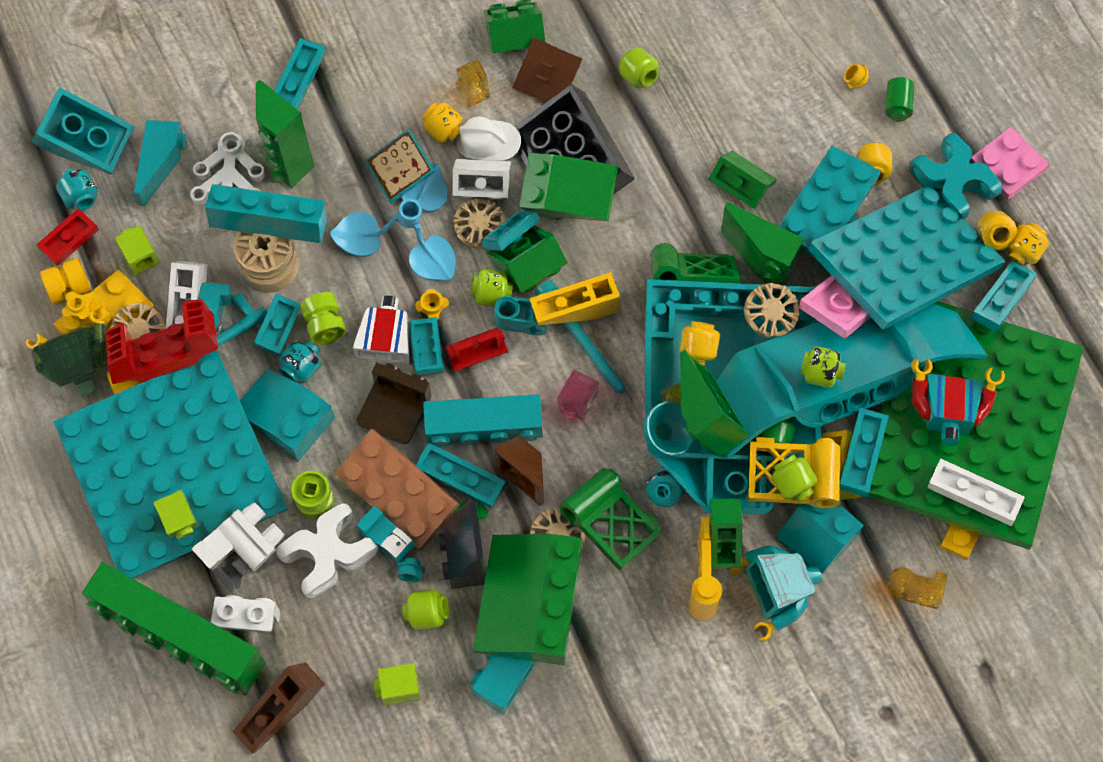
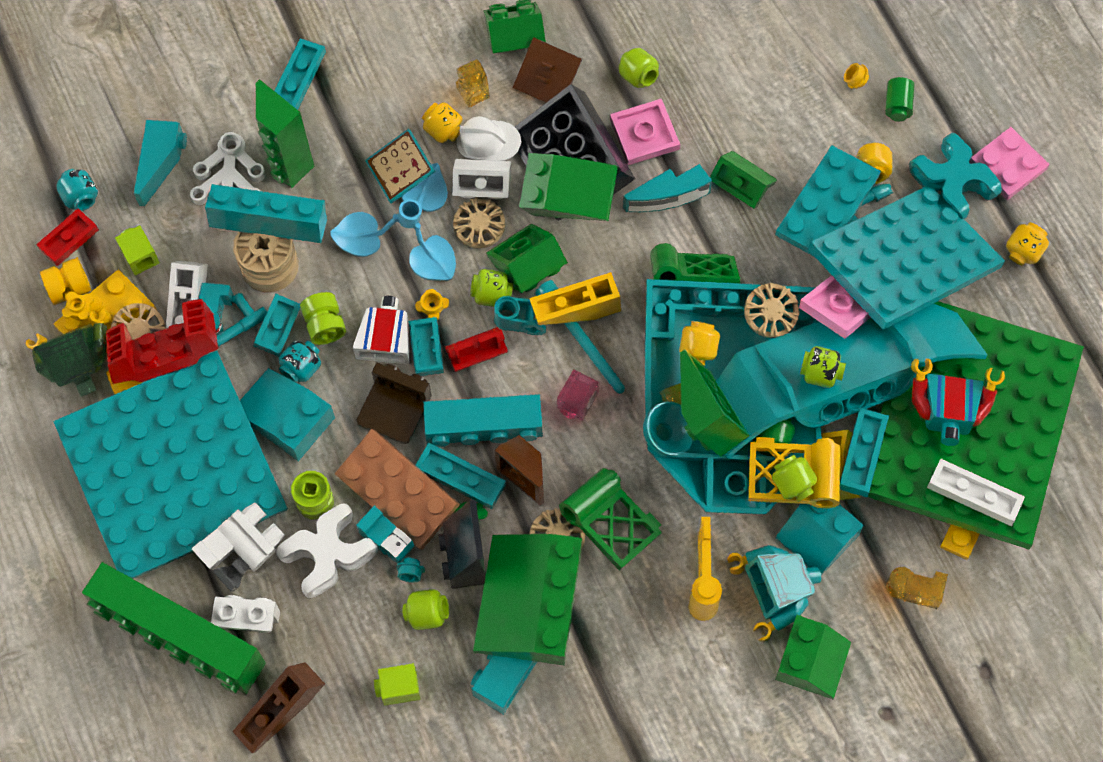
(82, 132): teal slope -> none
(176, 515): lime brick -> none
(510, 230): teal plate -> none
(644, 132): none -> bright pink plate
(663, 488): teal head -> none
(668, 191): none -> teal slope
(726, 533): green brick -> none
(763, 245): green slope -> none
(813, 657): none -> green slope
(878, 193): none -> teal piece
(996, 229): yellow head -> none
(1004, 296): teal plate -> none

